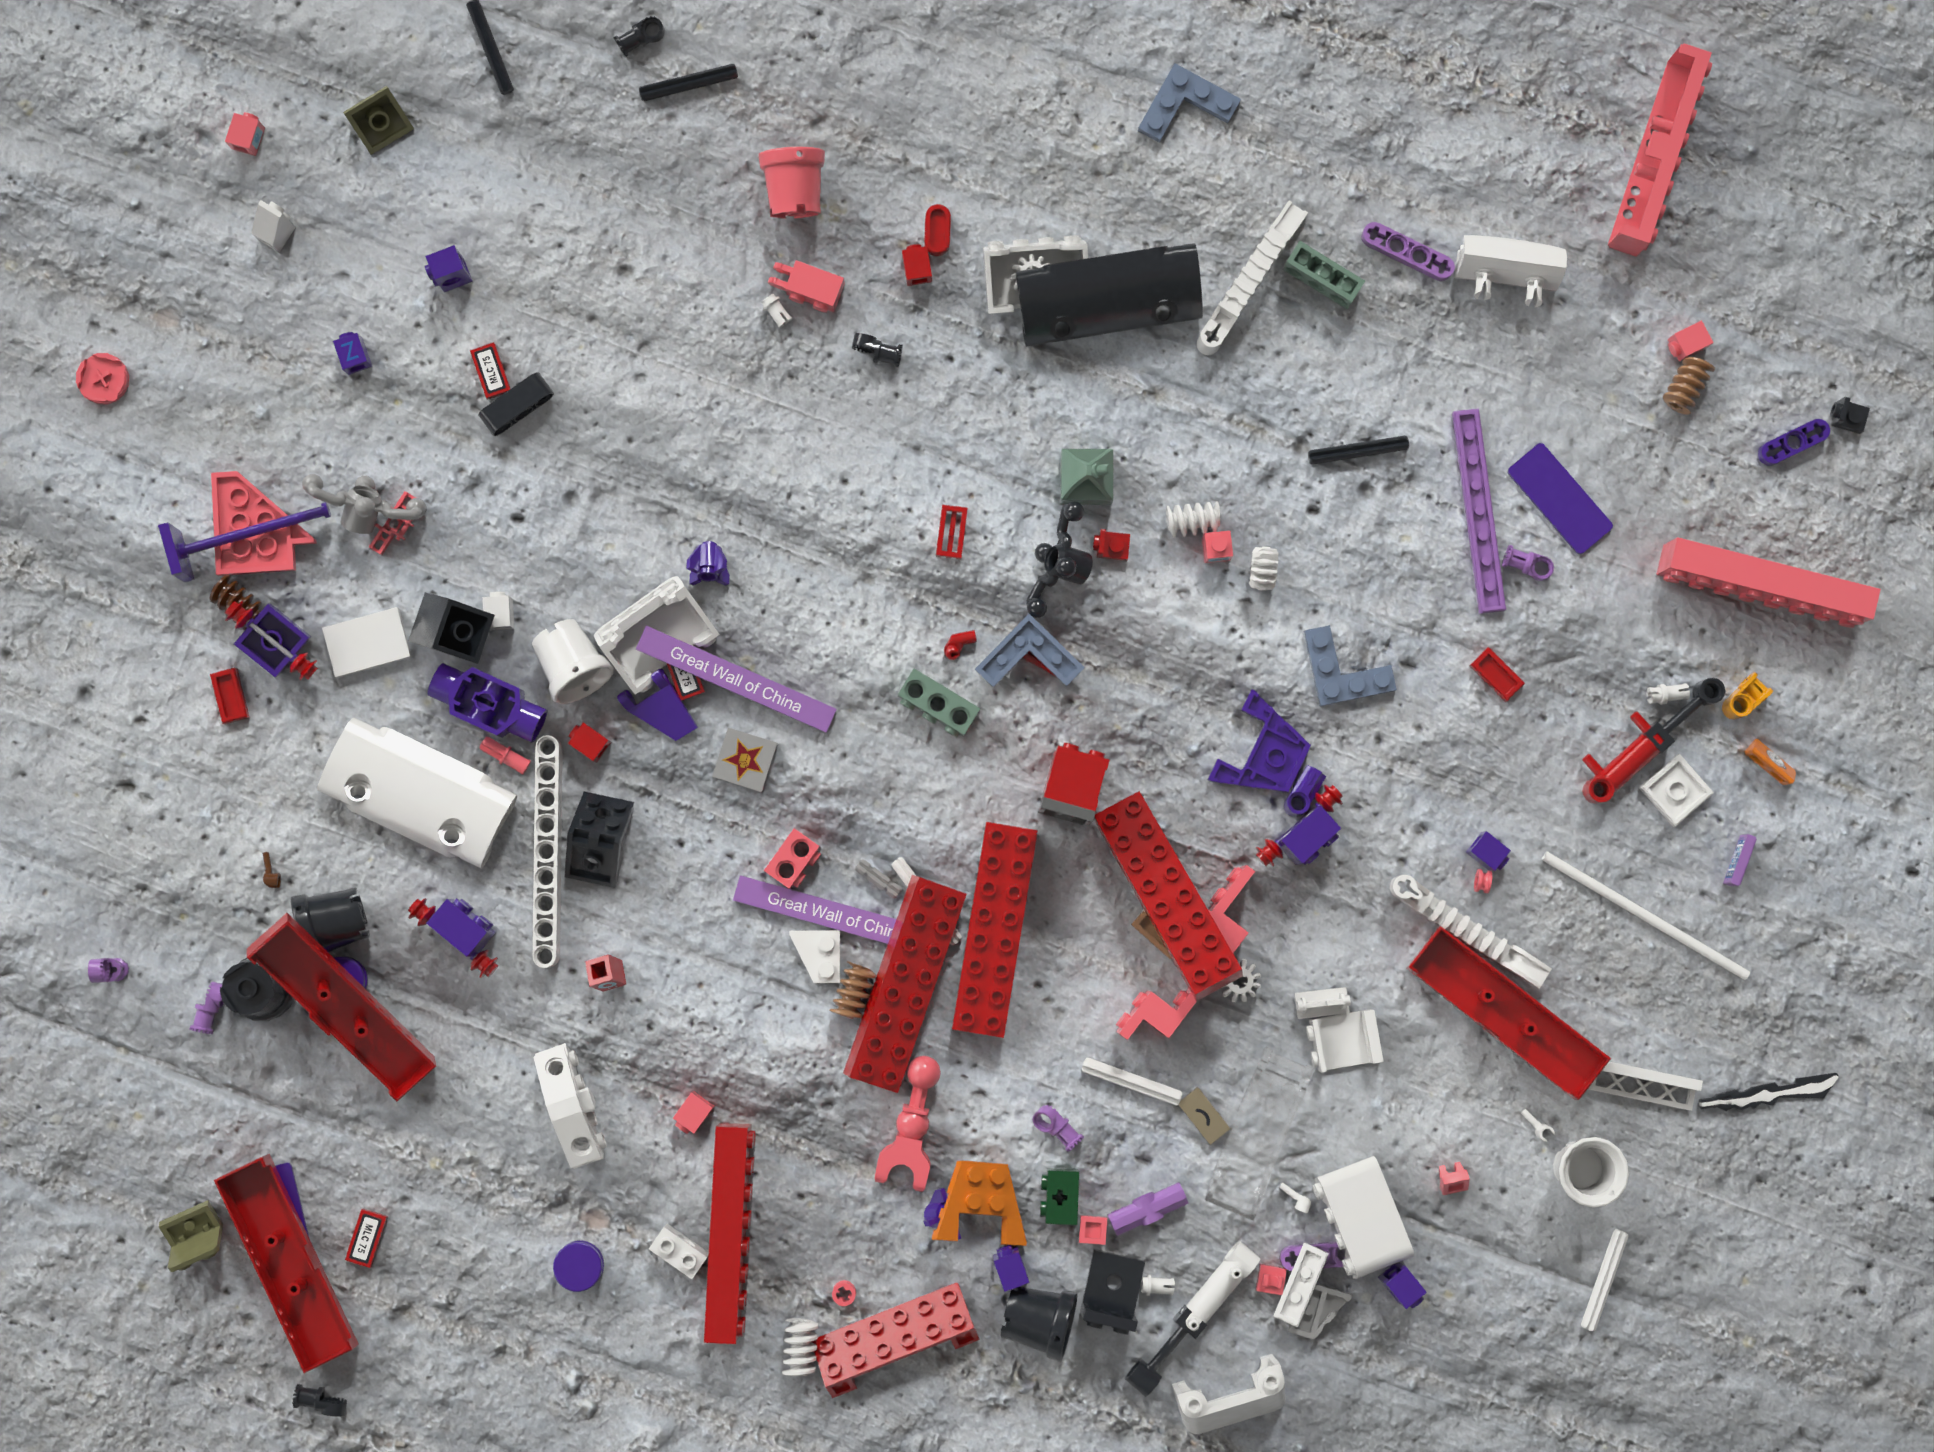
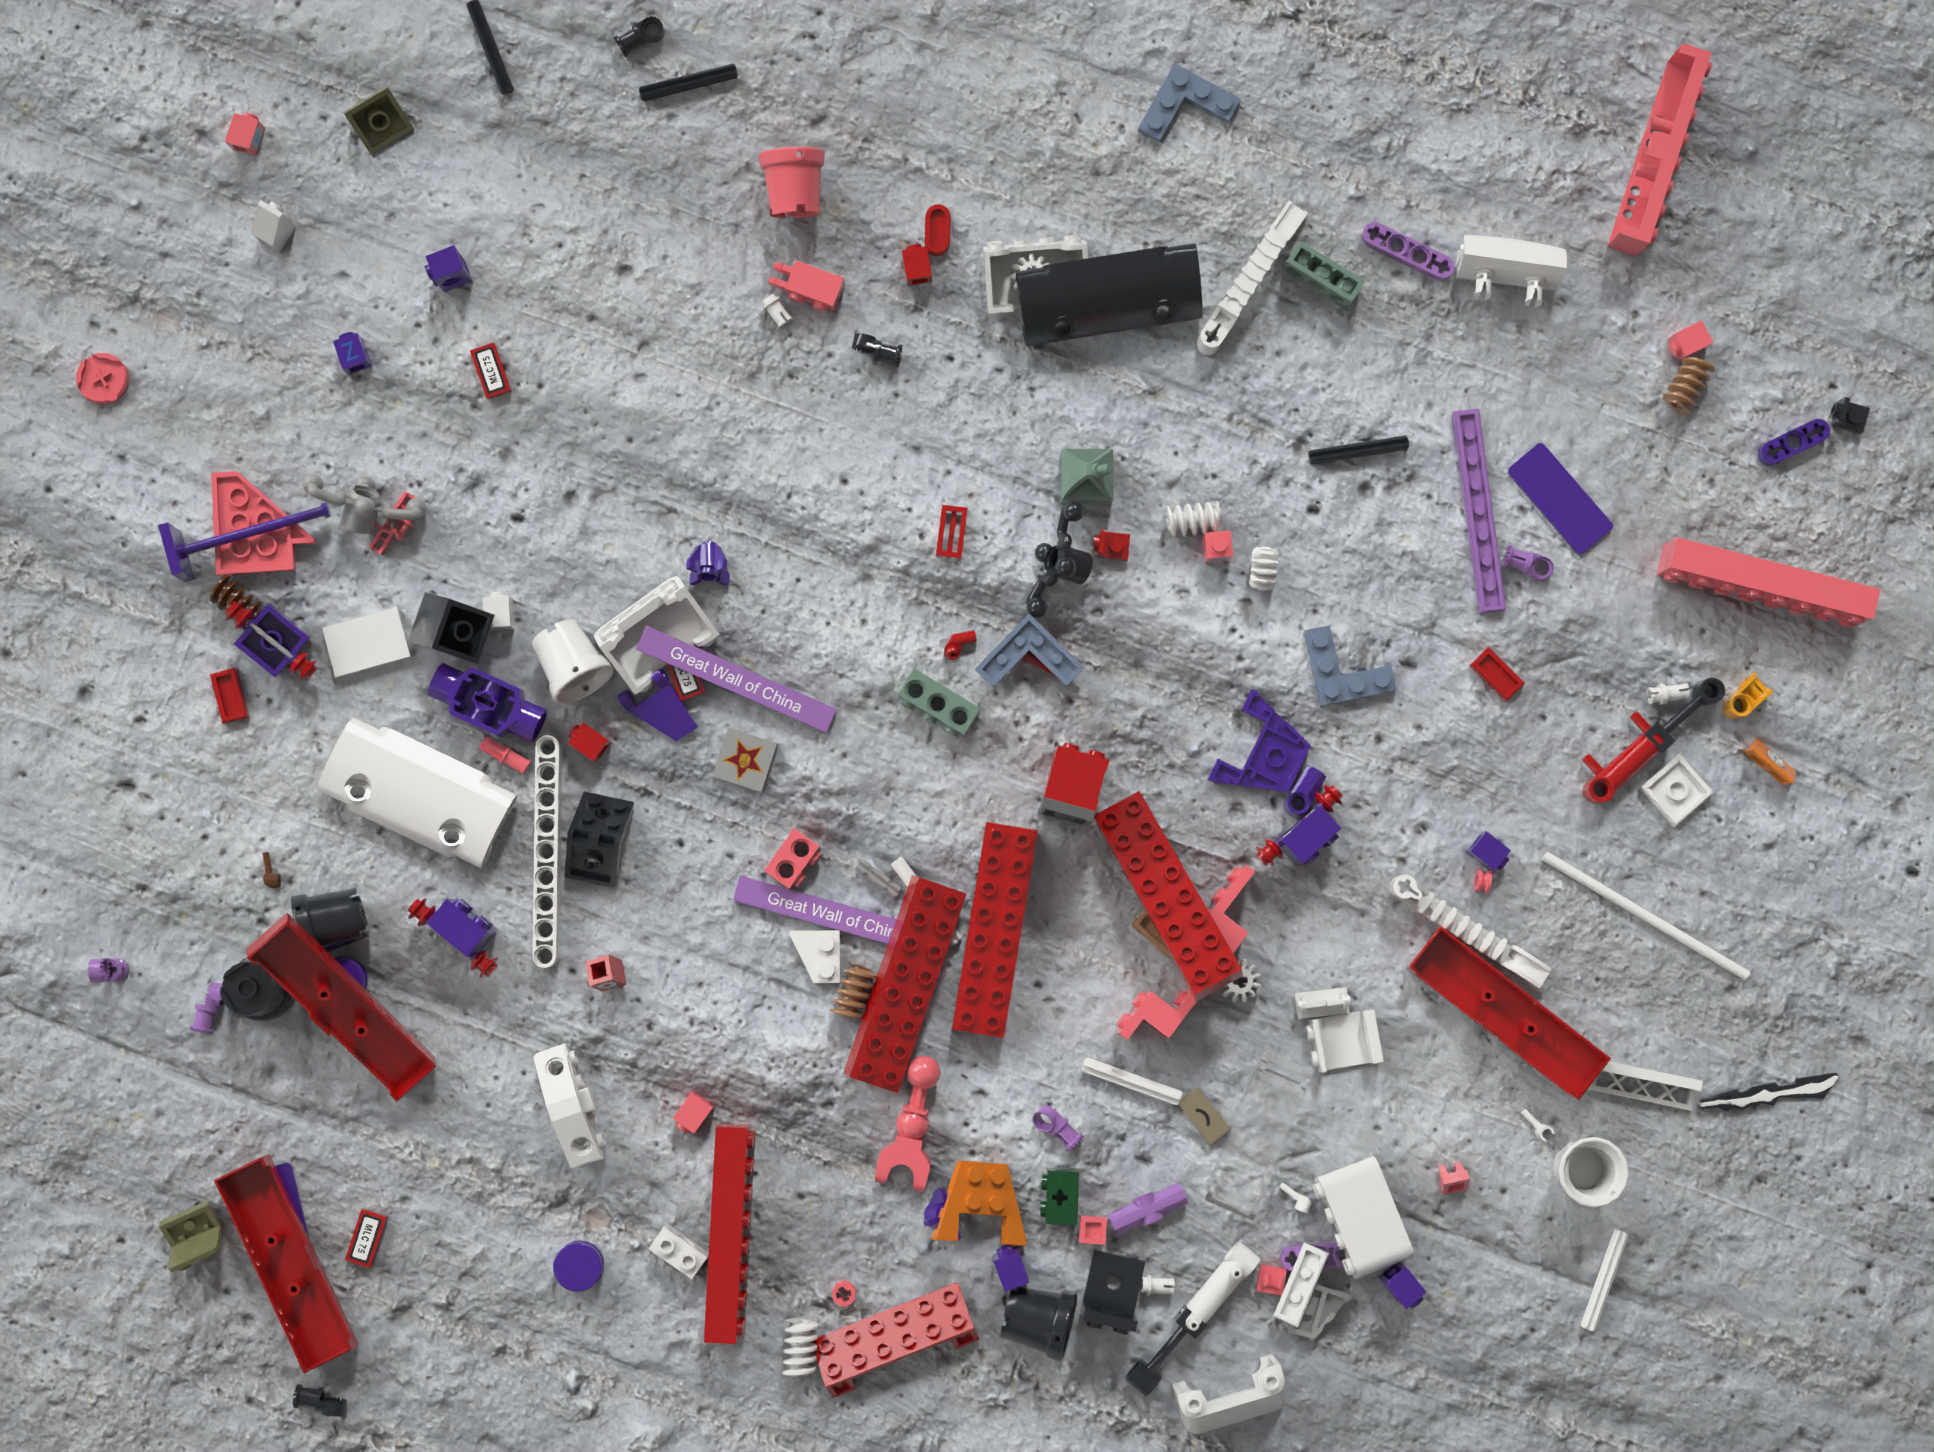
(516, 404): black beam -> none
(1740, 860): medium lavender tile -> none

